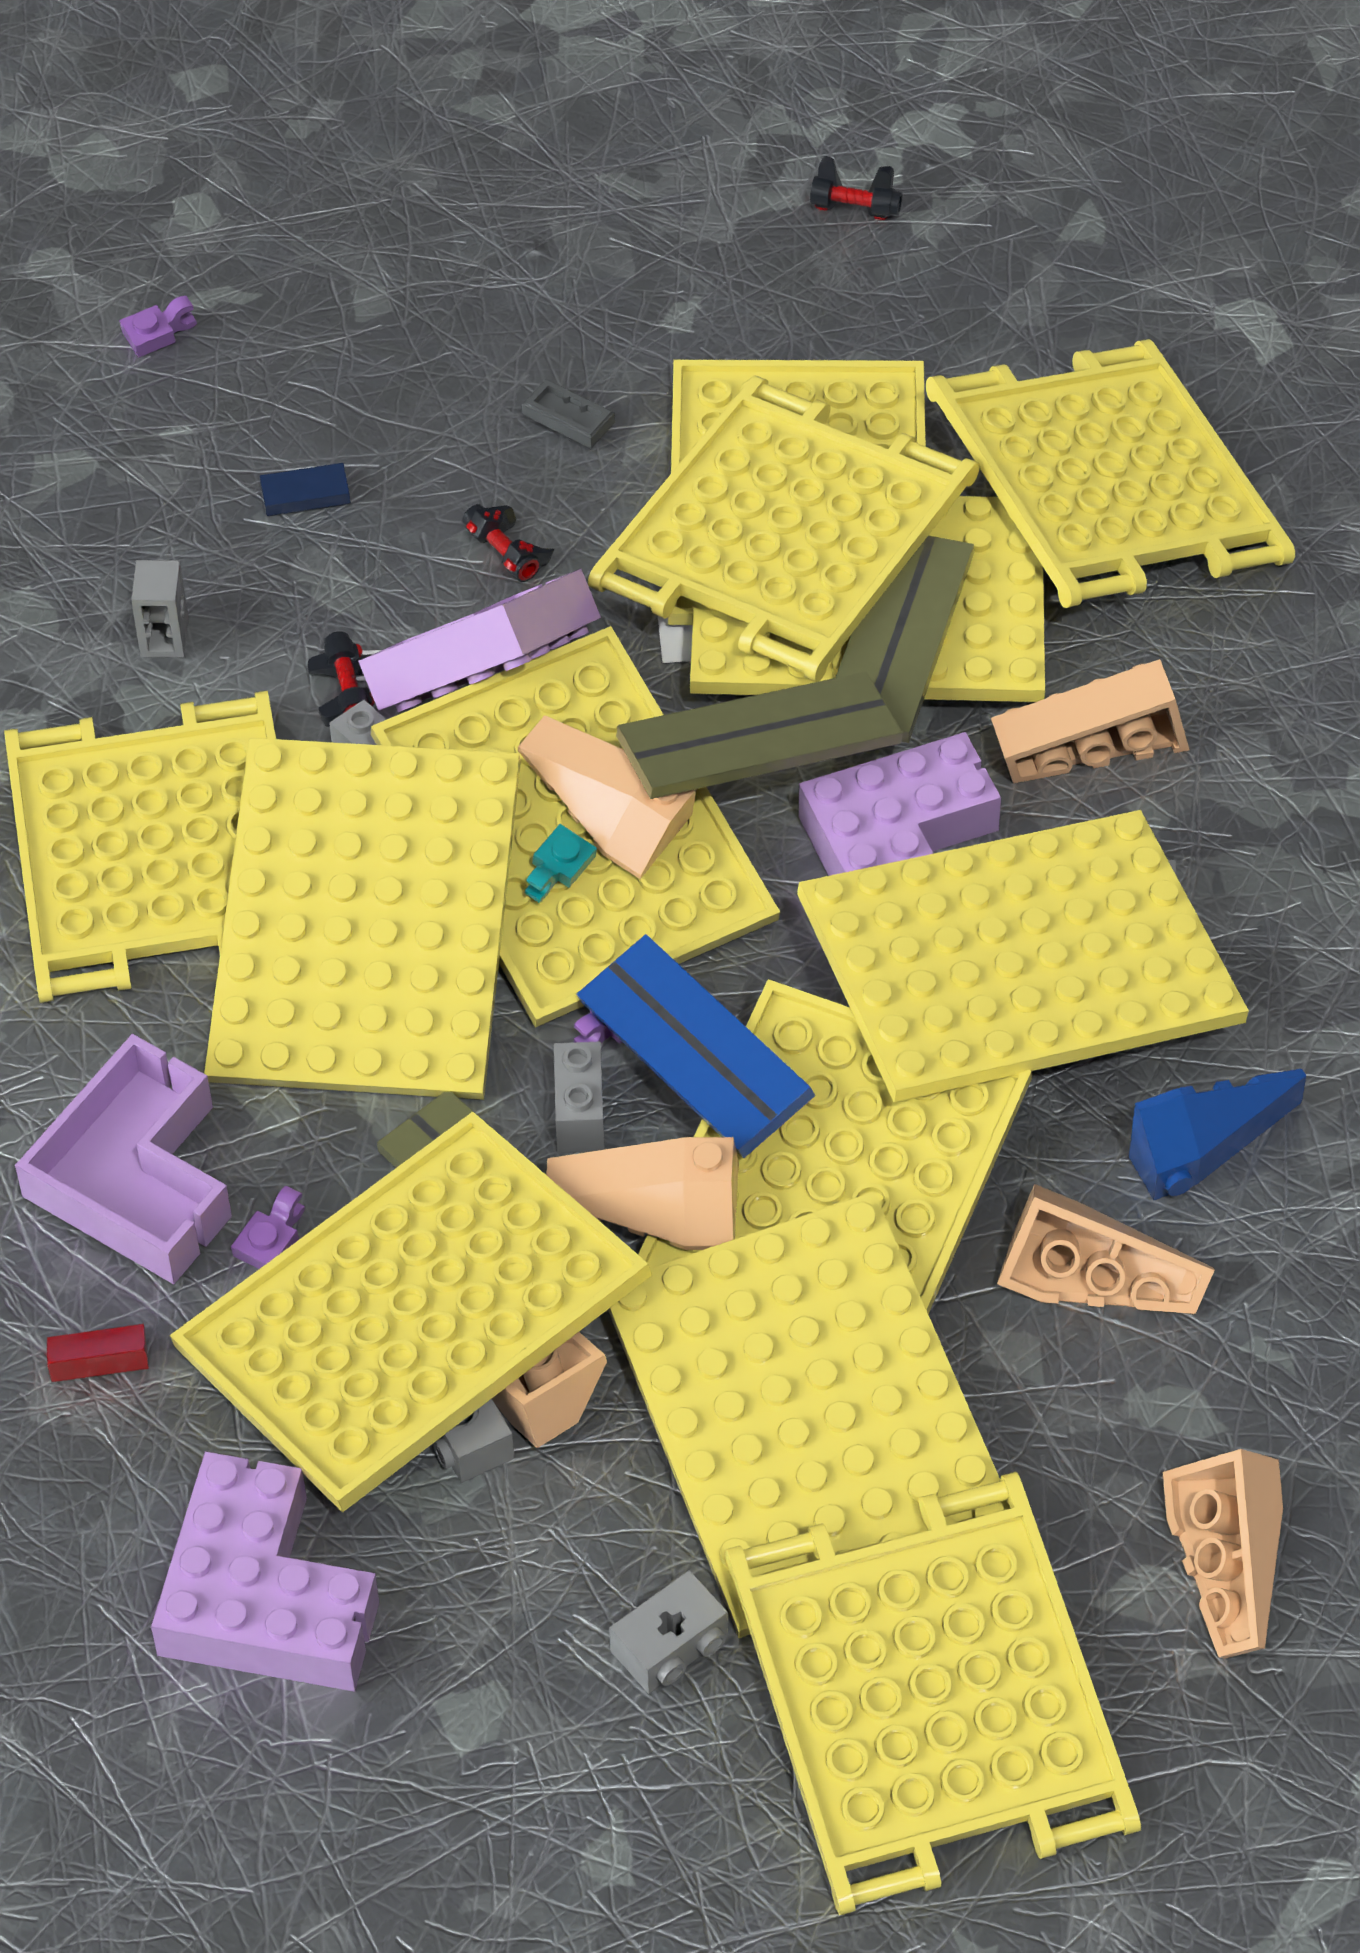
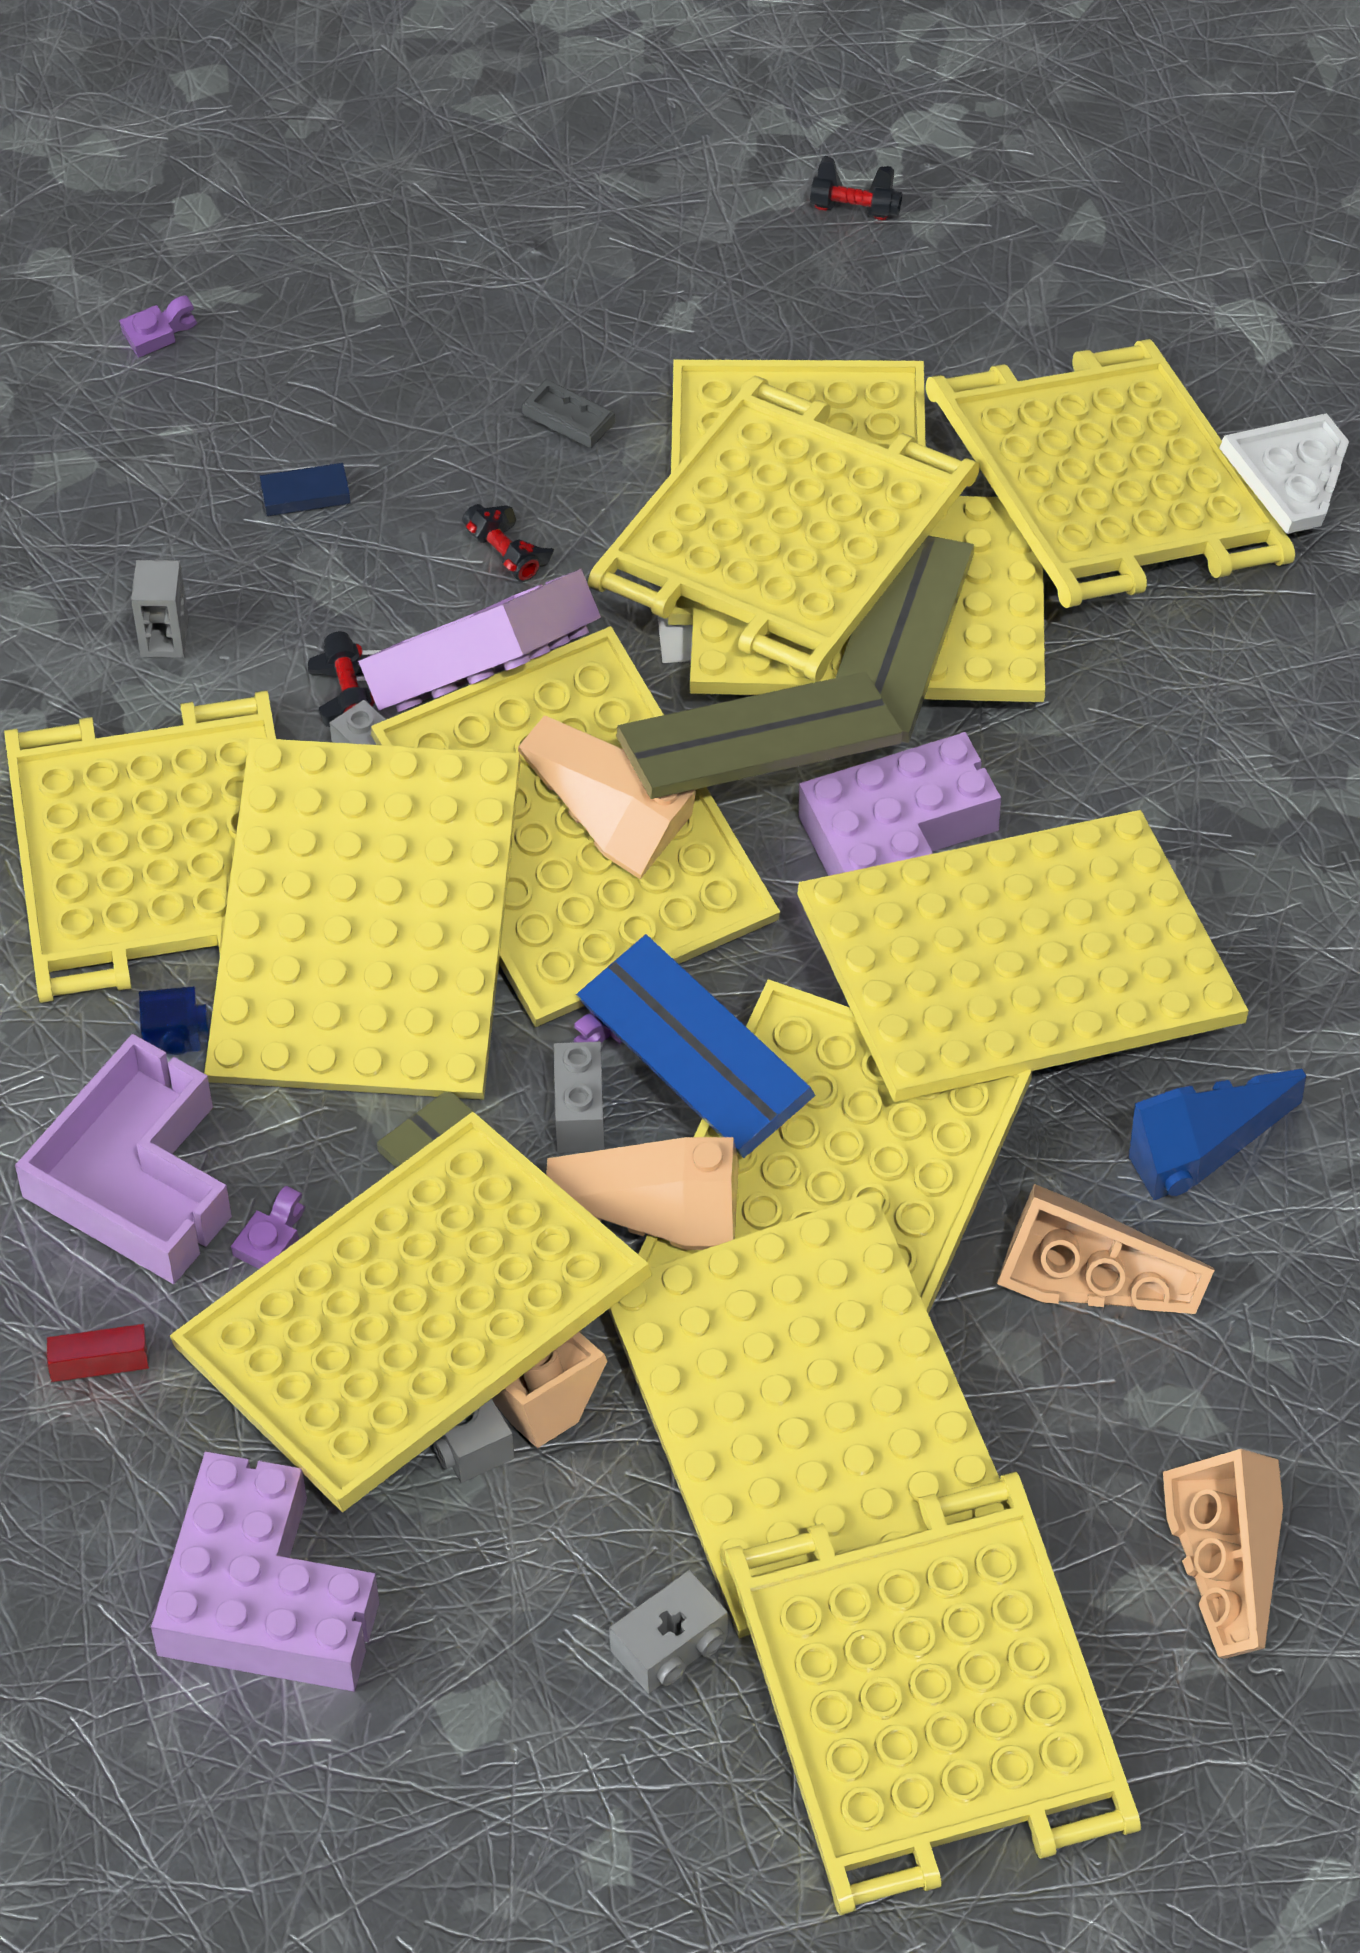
(172, 1019): none -> clear blue brick
(559, 859): teal plate -> none
(1092, 725): light nougat wedge -> none
(1290, 467): none -> white plate

